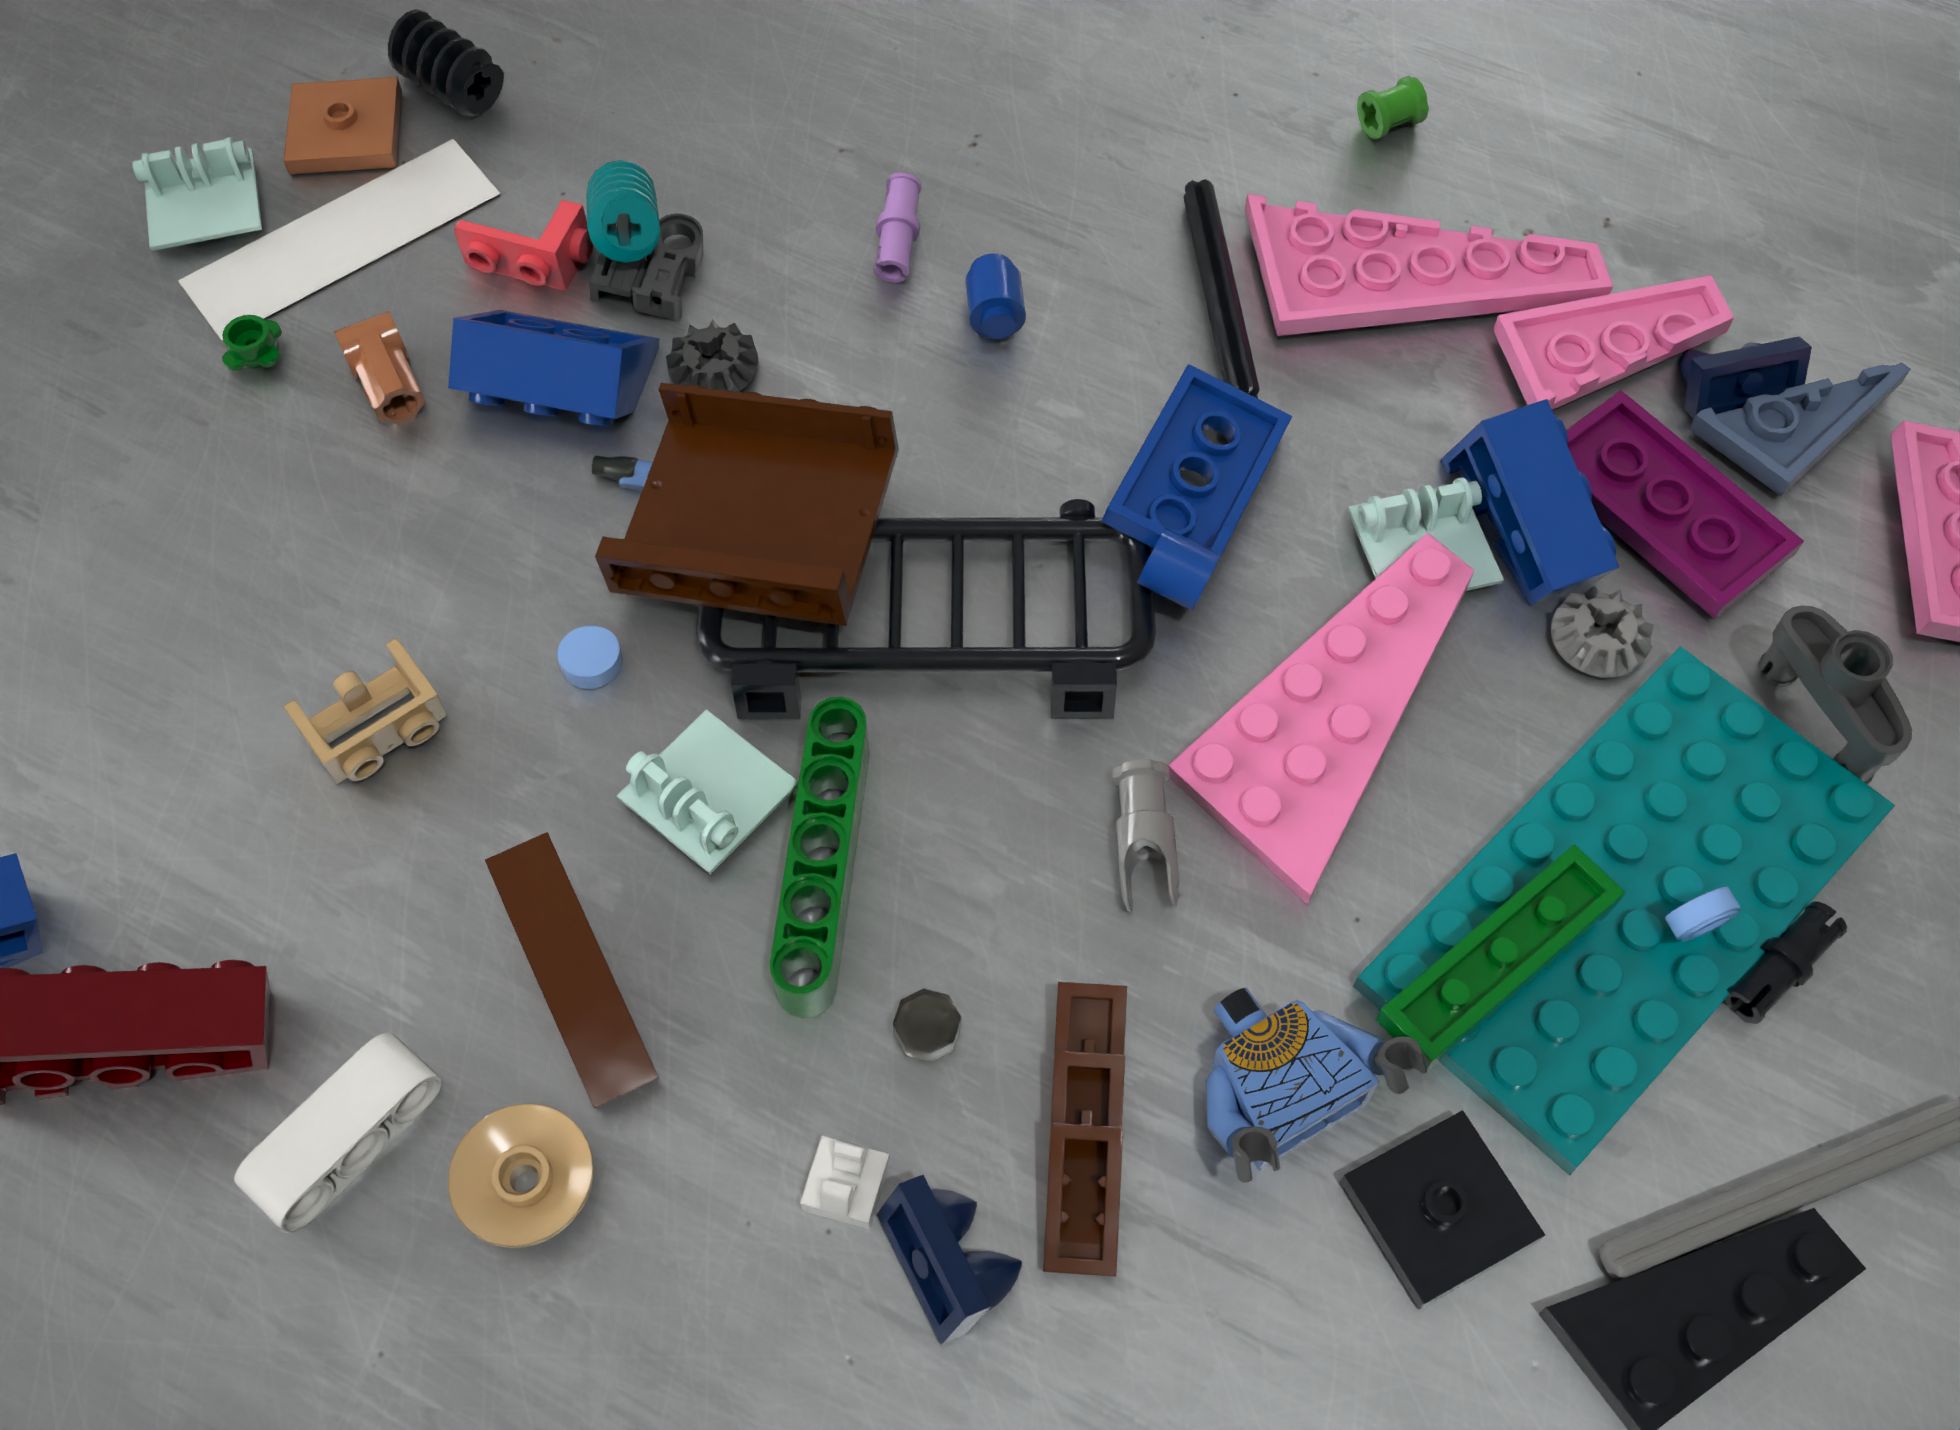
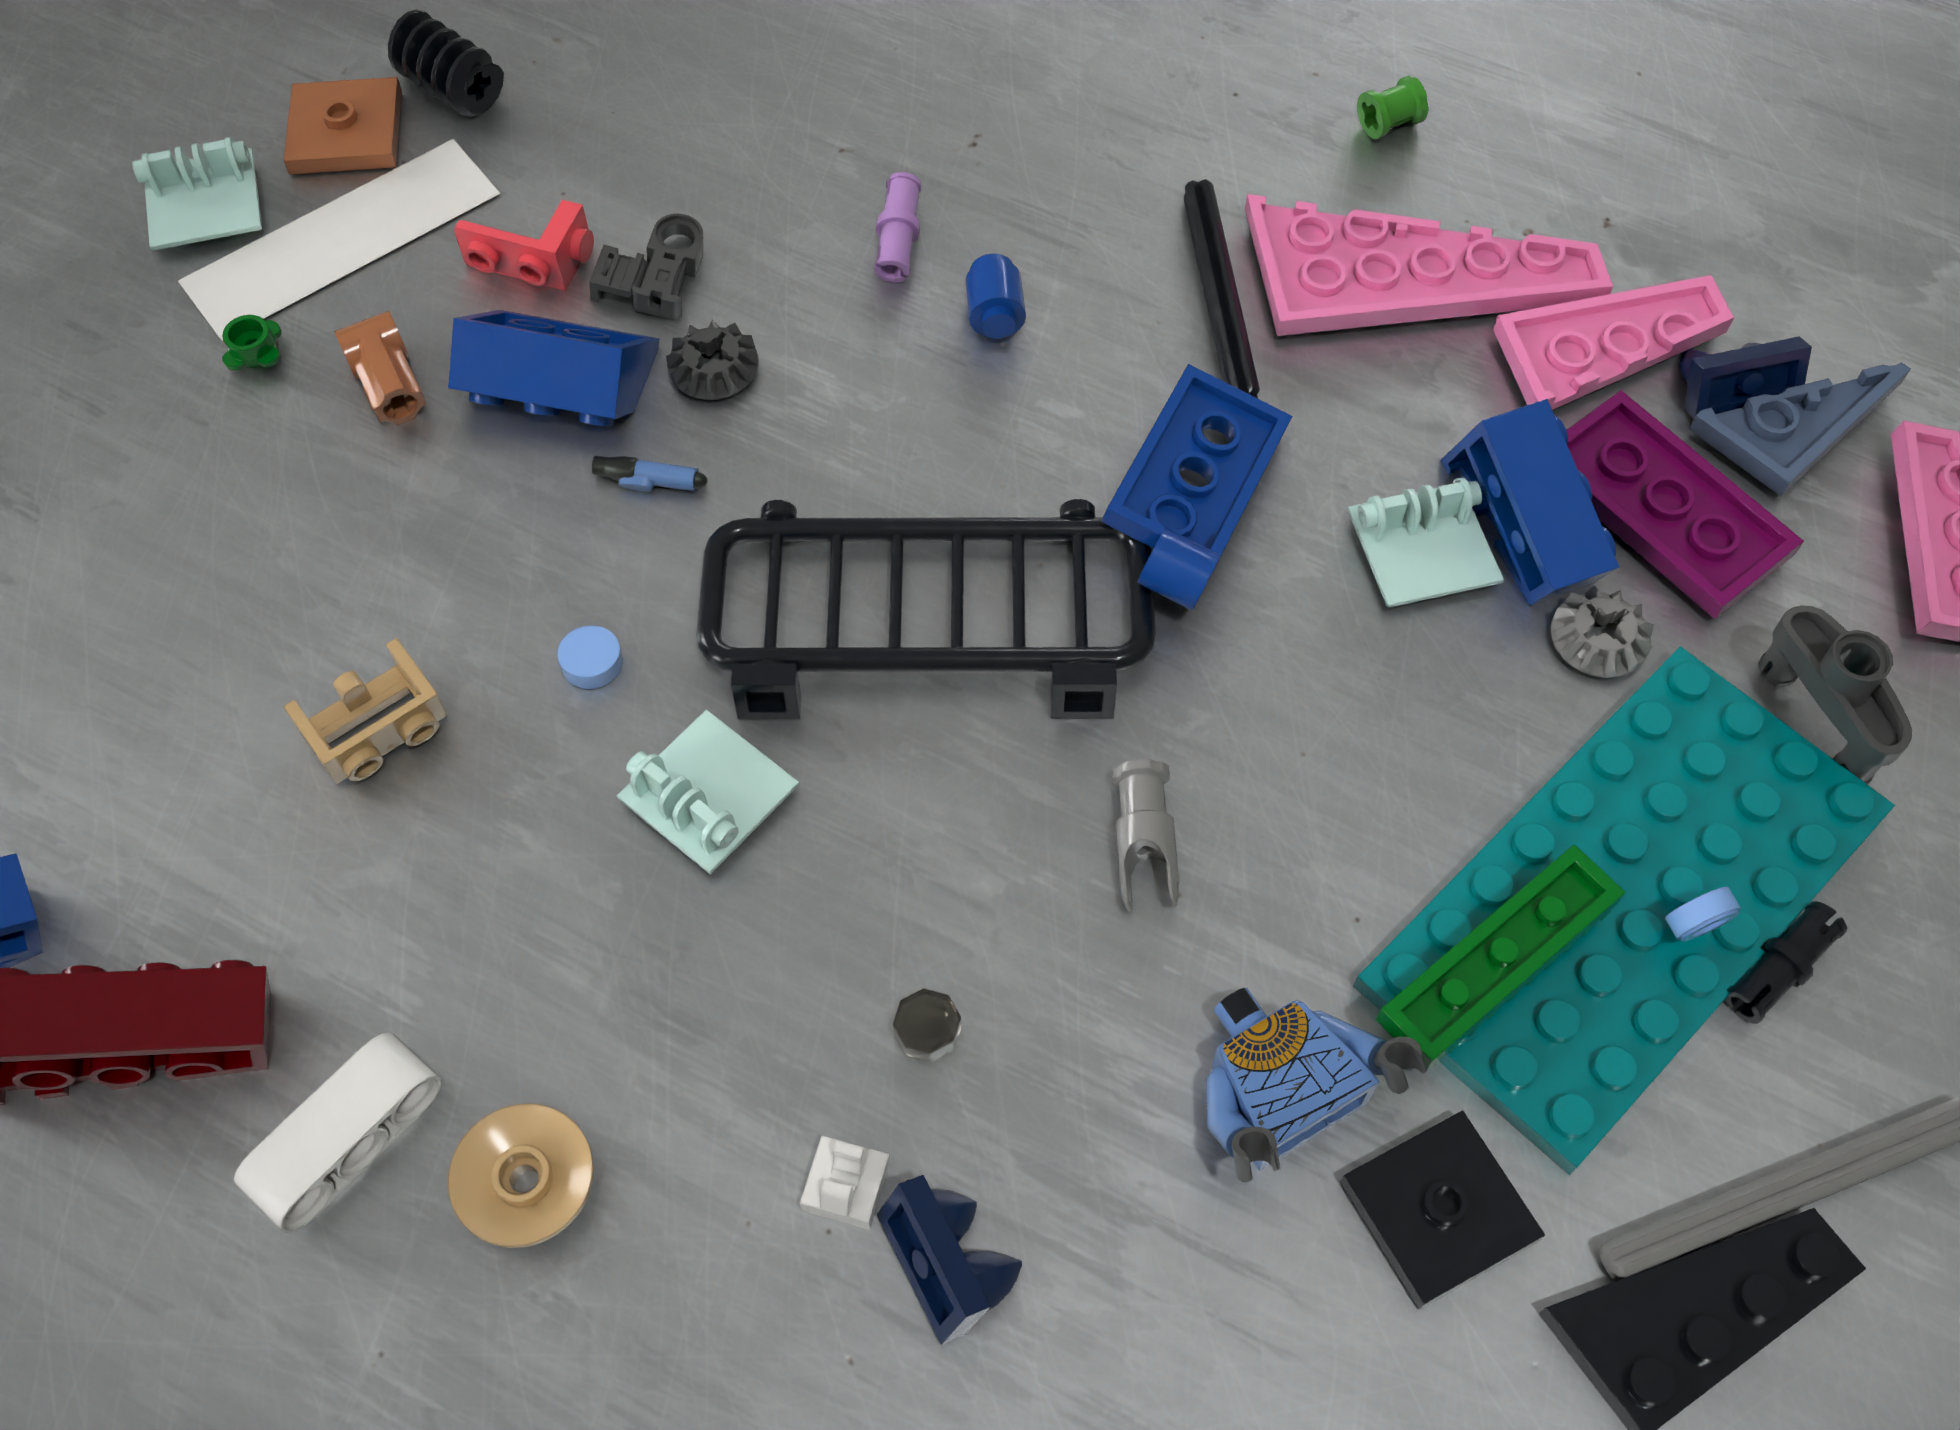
(571, 970): reddish brown slope -> none
(622, 211): teal piece -> none
(756, 505): reddish brown panel -> none
(826, 881): green beam -> none
(1086, 1130): reddish brown slope -> none
(1311, 734): bright pink wing -> none

